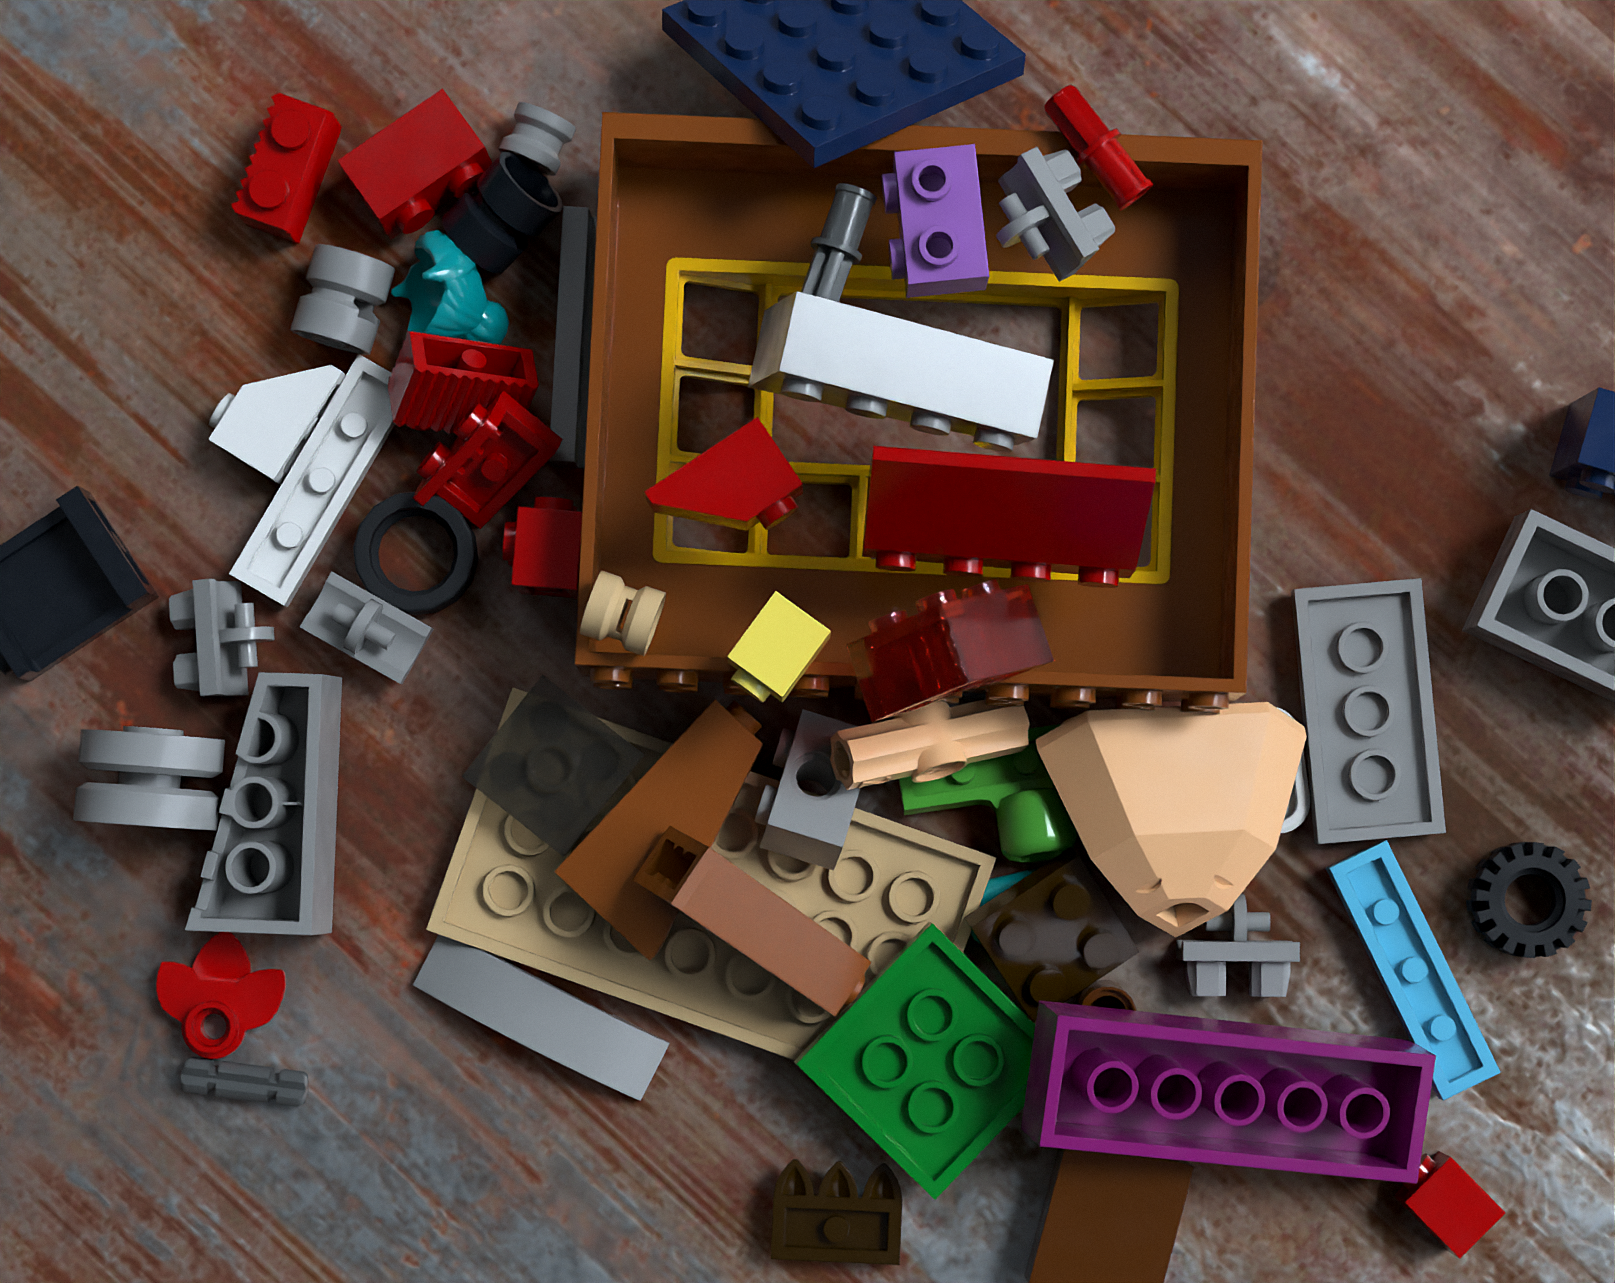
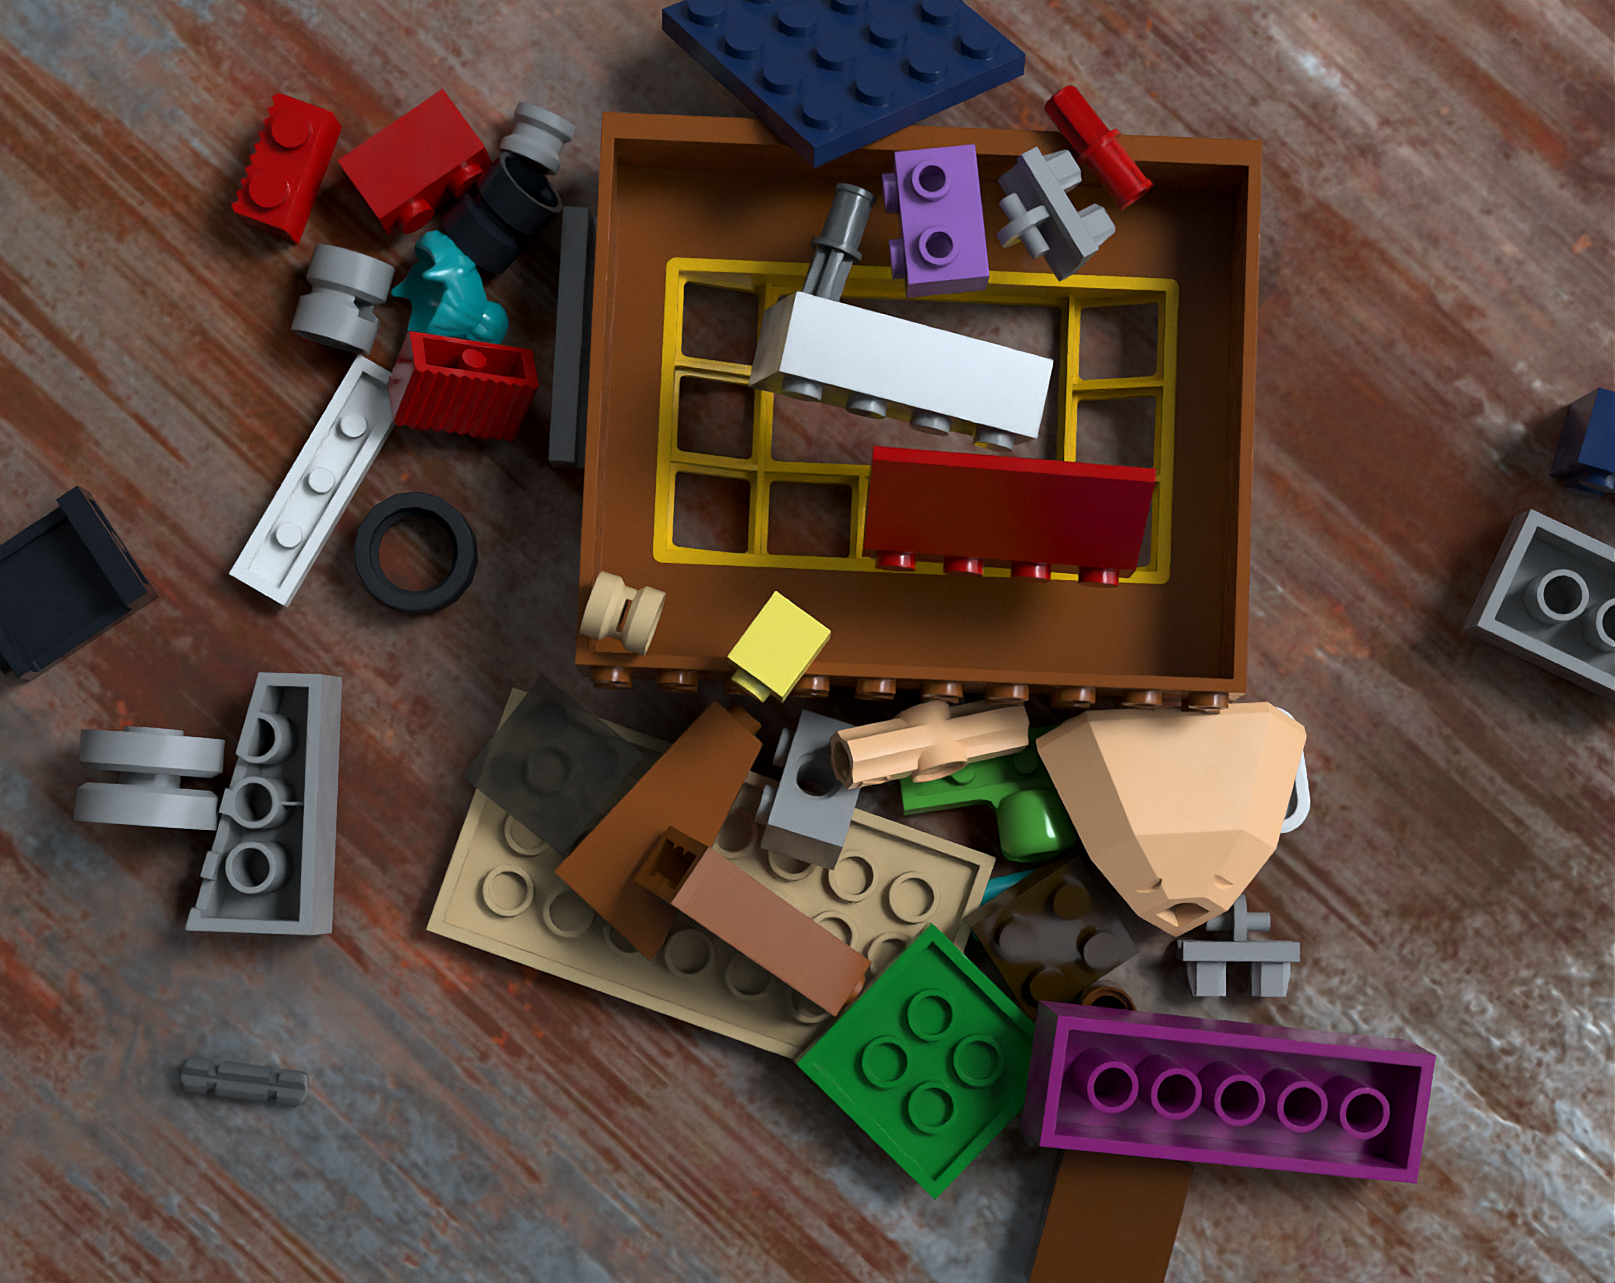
(220, 985): red plate -> none
(223, 638): light grey hips -> none
(274, 418): white slope -> none
(367, 628): light grey hips -> none
(488, 461): red bracket -> none
(541, 1016): light grey slope -> none
(545, 548): red brick -> none
(732, 483): red slope -> none
(837, 1220): dark brown plate -> none
(948, 647): clear red brick -> none
(1368, 711): light grey plate -> none
(1412, 968): medium azure plate -> none
(1449, 1204): red brick -> none
(1566, 891): black tyre -> none

